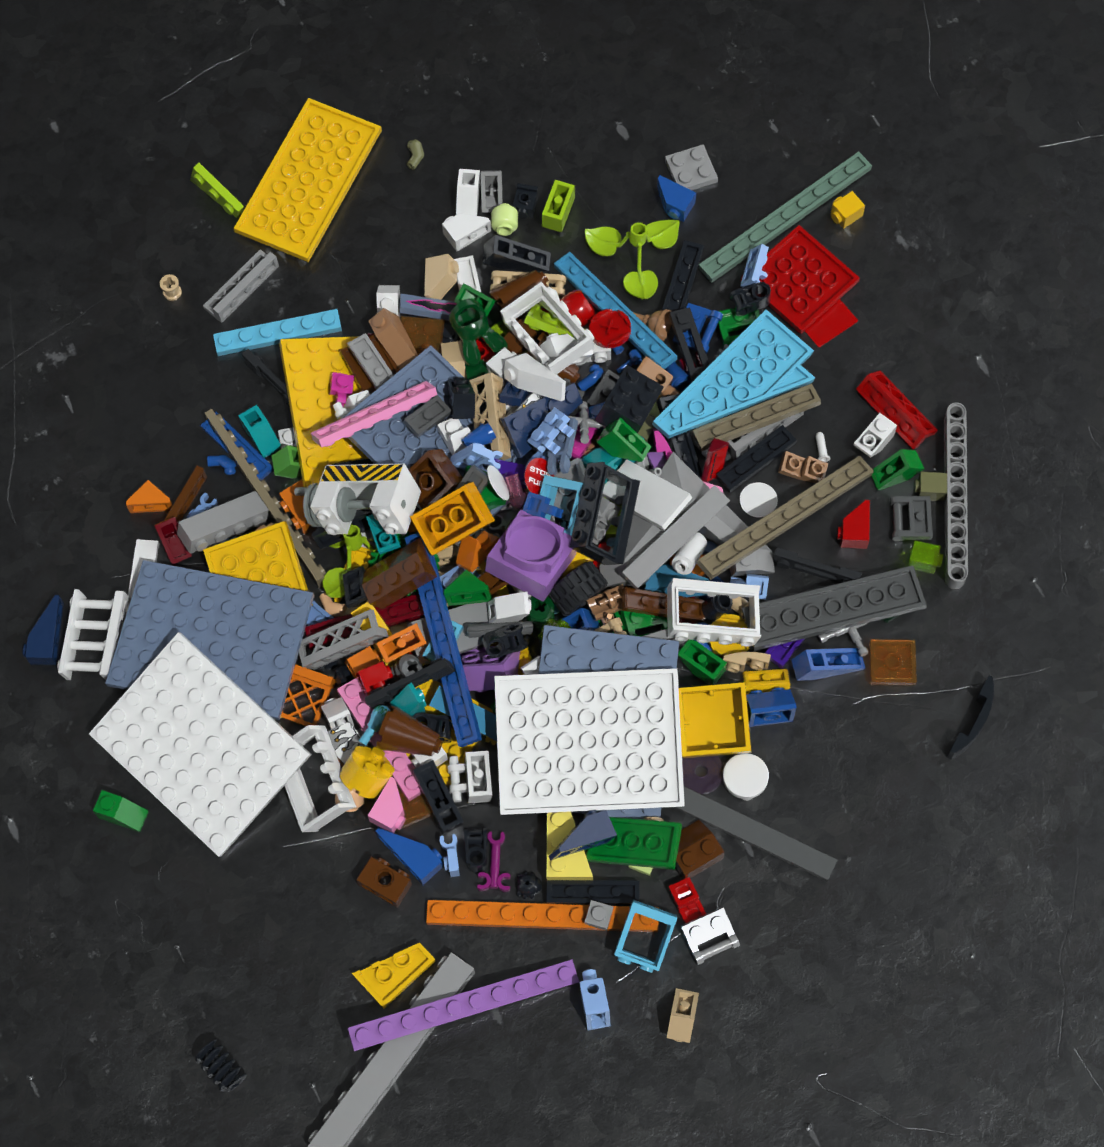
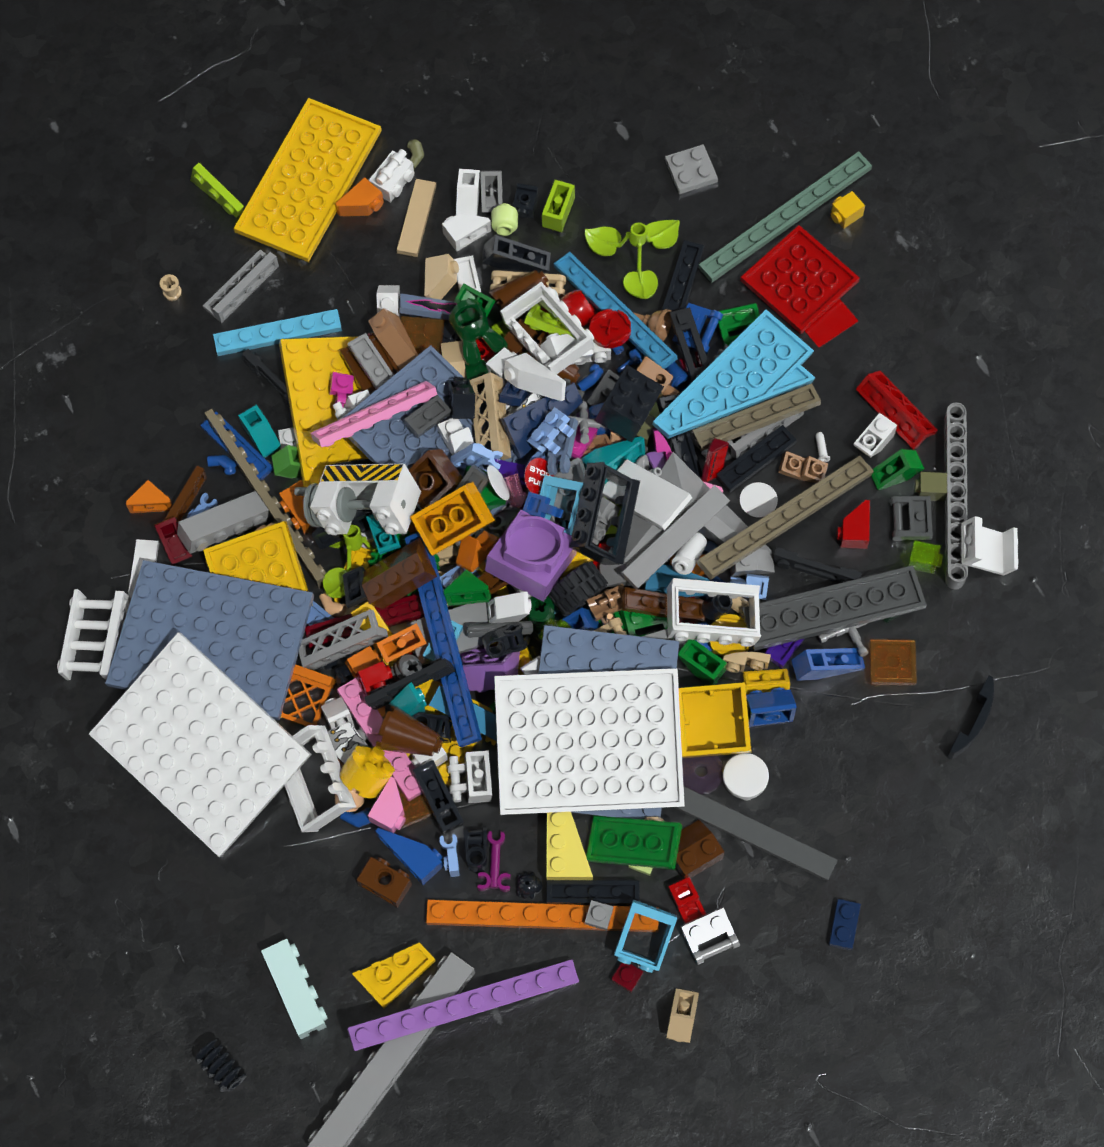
(44, 638): dark blue slope -> none
(120, 811): green slope -> none
(293, 988): none -> light aqua brick
(359, 819): none -> blue arm
(360, 200): none -> orange slope
(374, 724): medium azure piece -> none
(393, 174): none -> white brick
(416, 218): none -> tan tile
(482, 434): blue cone -> none
(590, 832): dark blue slope -> none
(594, 1001): light blue torso -> none
(623, 441): green slope -> none
(627, 976): none -> dark red plate
(675, 198): blue slope -> none
(747, 300): black piece -> none
(753, 269): light blue plate -> none
(844, 924): none -> dark blue plate
(988, 548): none -> white panel

